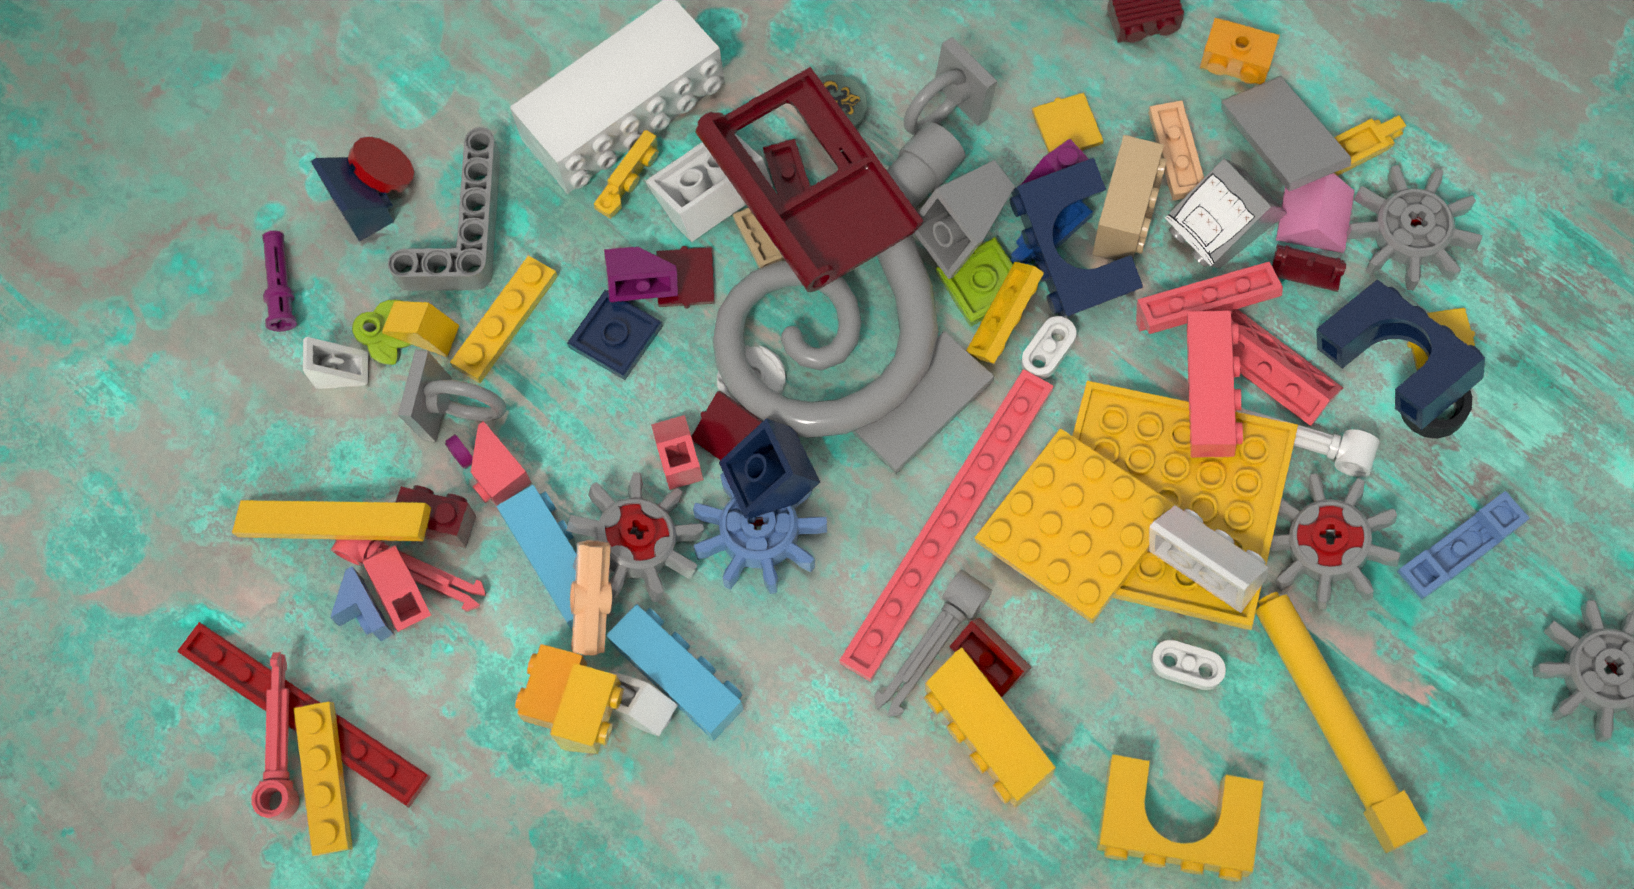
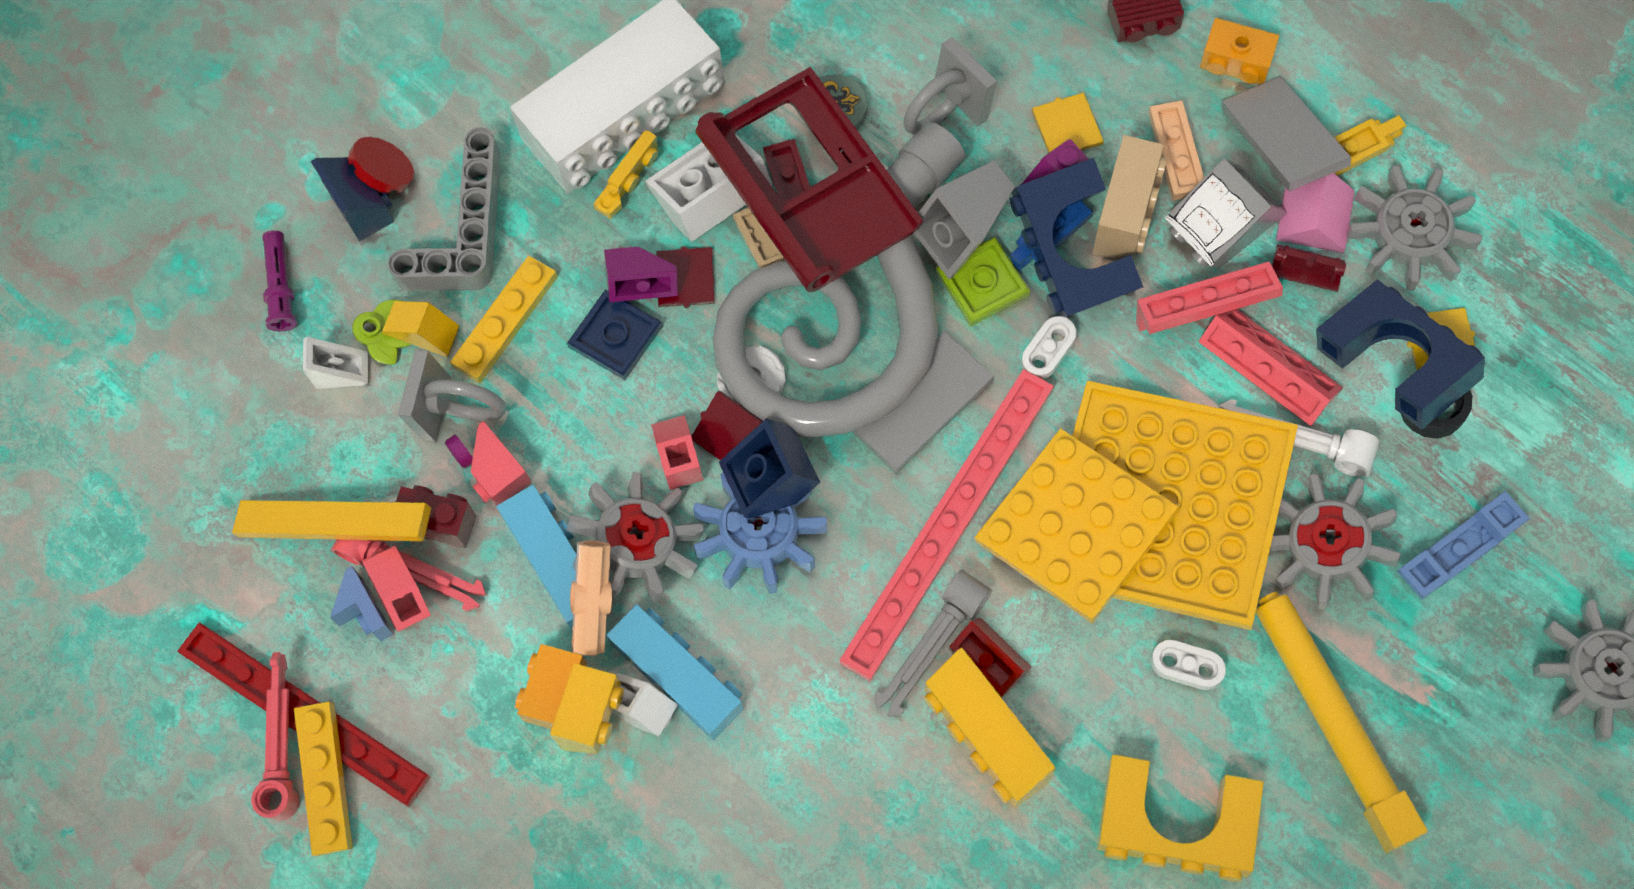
(1004, 312): yellow plate -> none
(1207, 557): white slope -> none
(1212, 384): coral brick -> none

